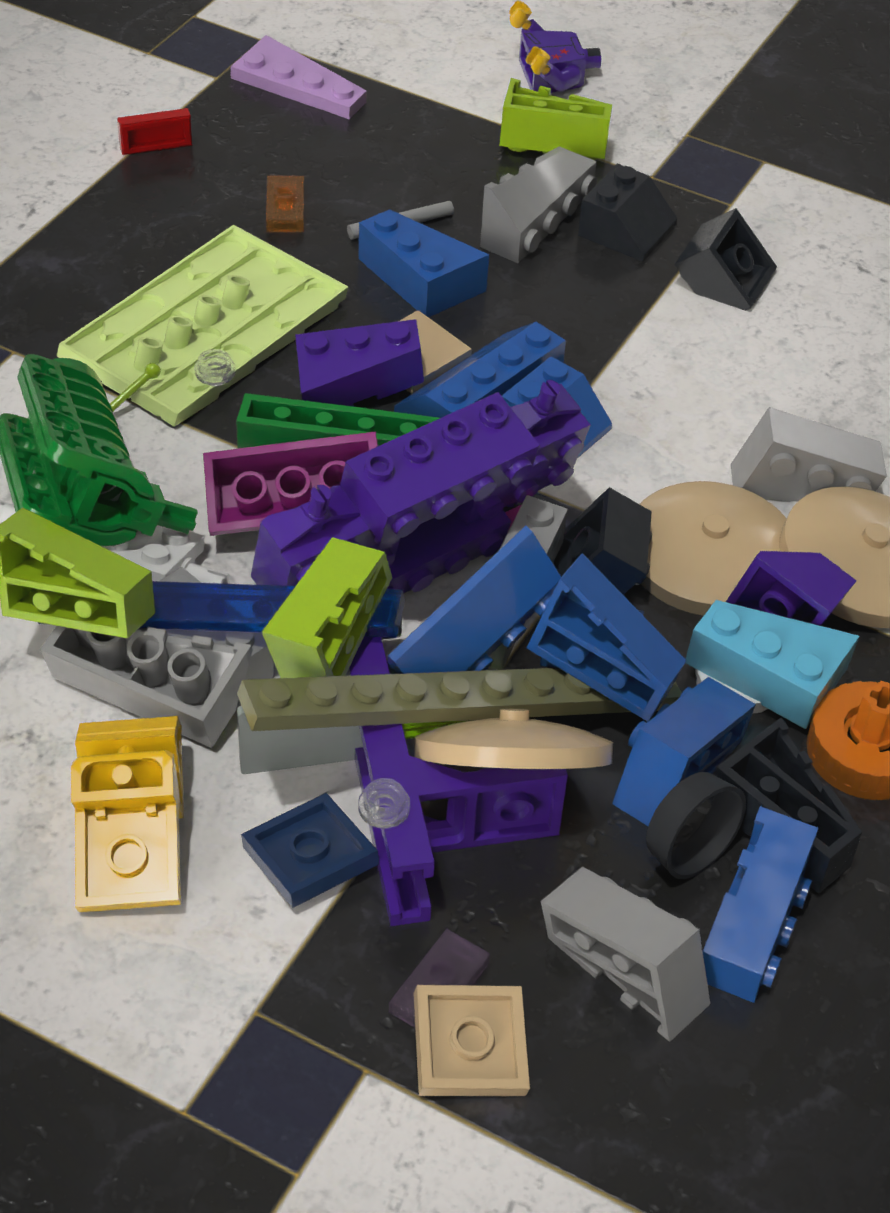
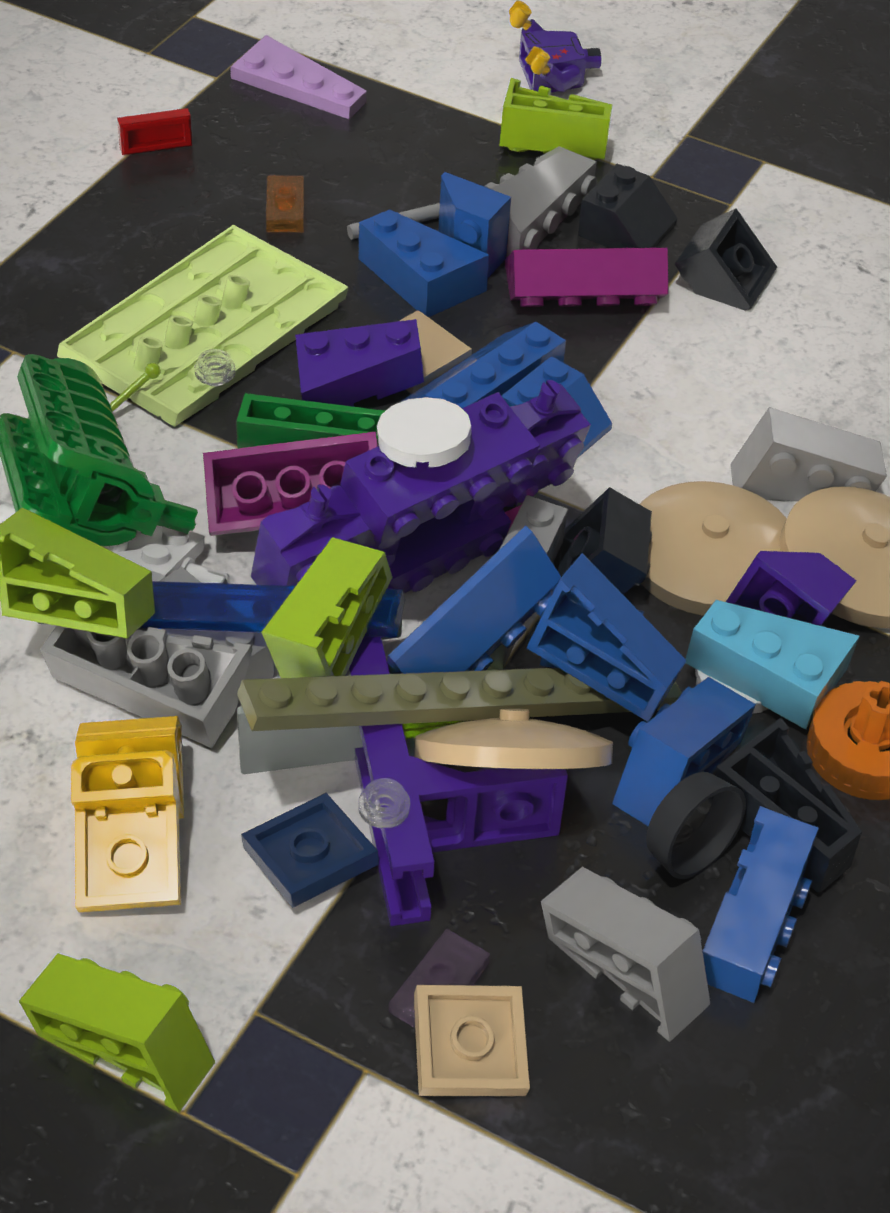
(122, 1021): none -> lime wedge
(424, 432): none -> white tile
(475, 217): none -> blue slope
(587, 275): none -> magenta slope

